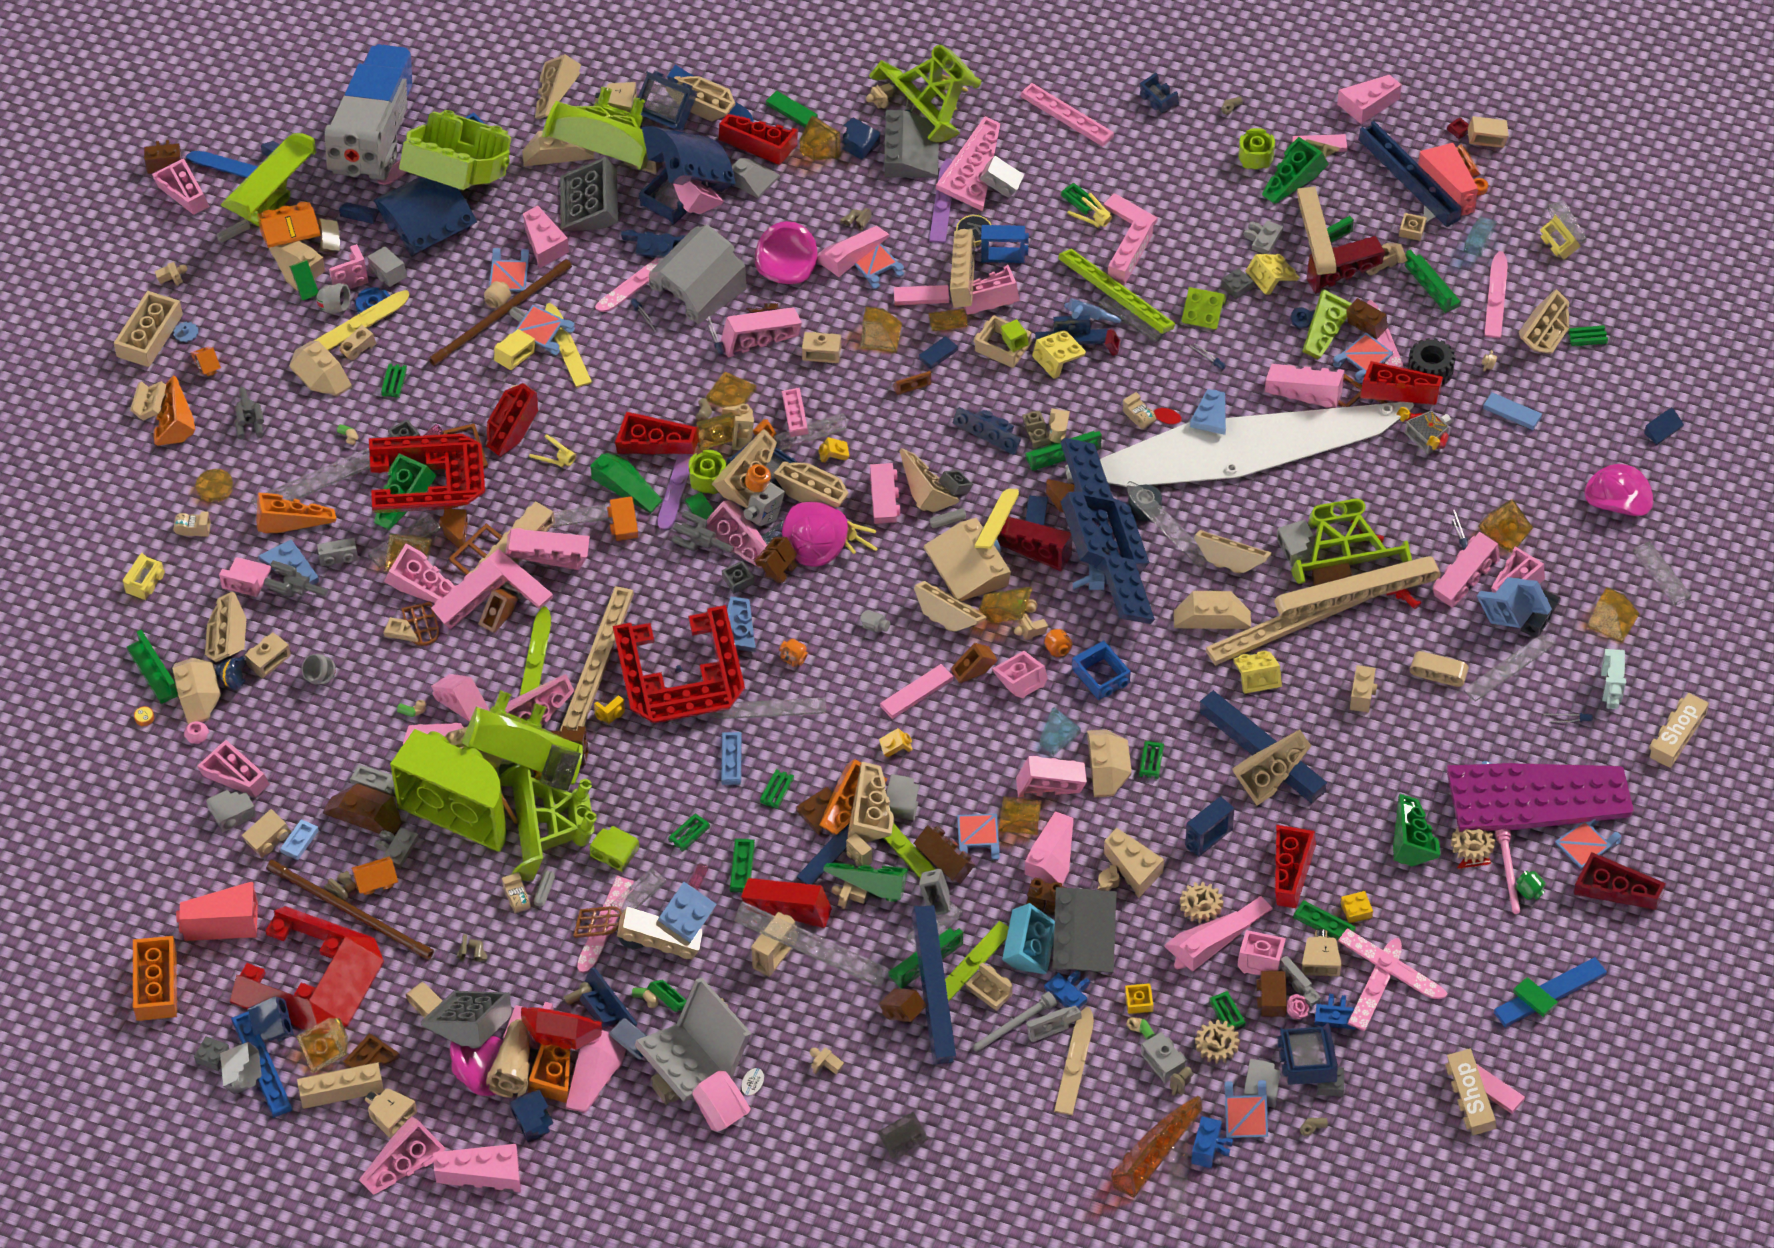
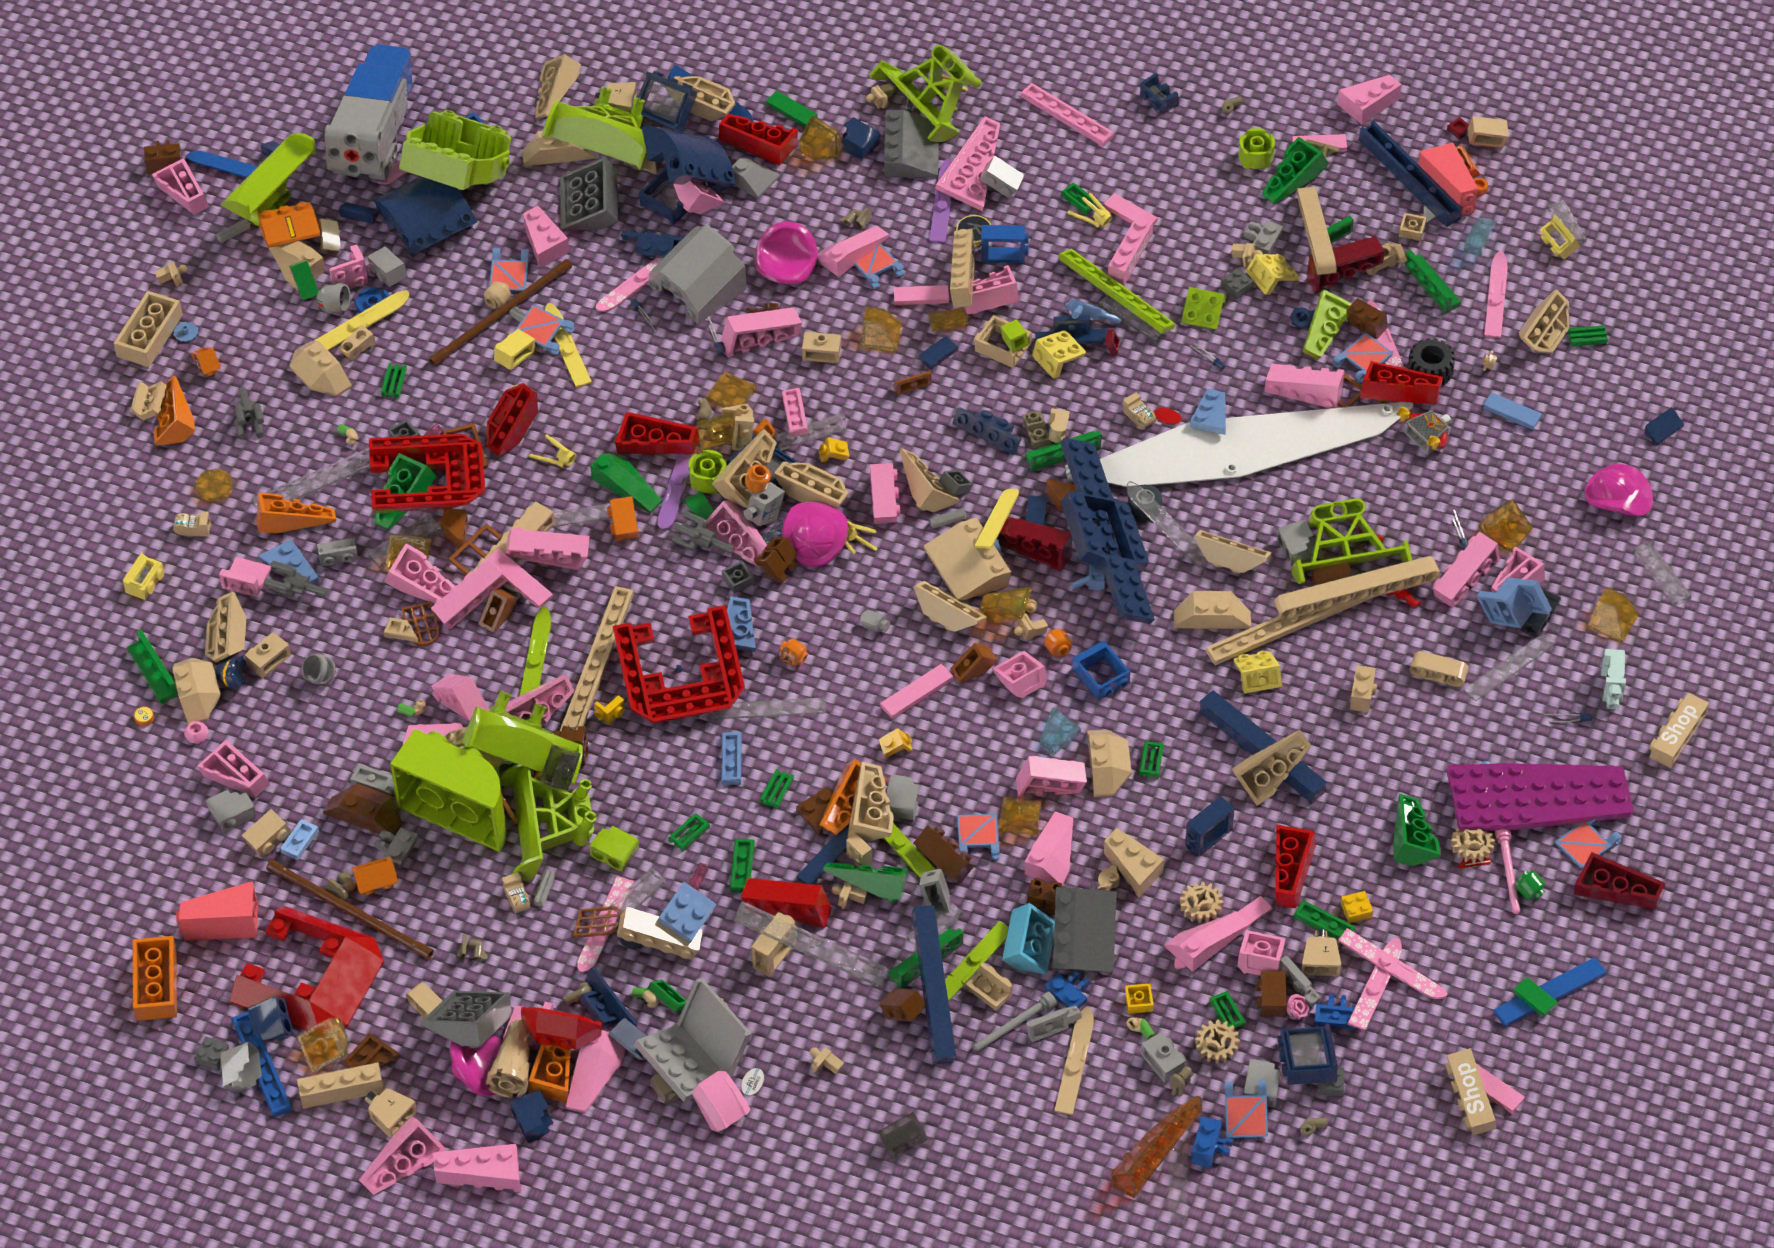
(1244, 251): none -> tan piece

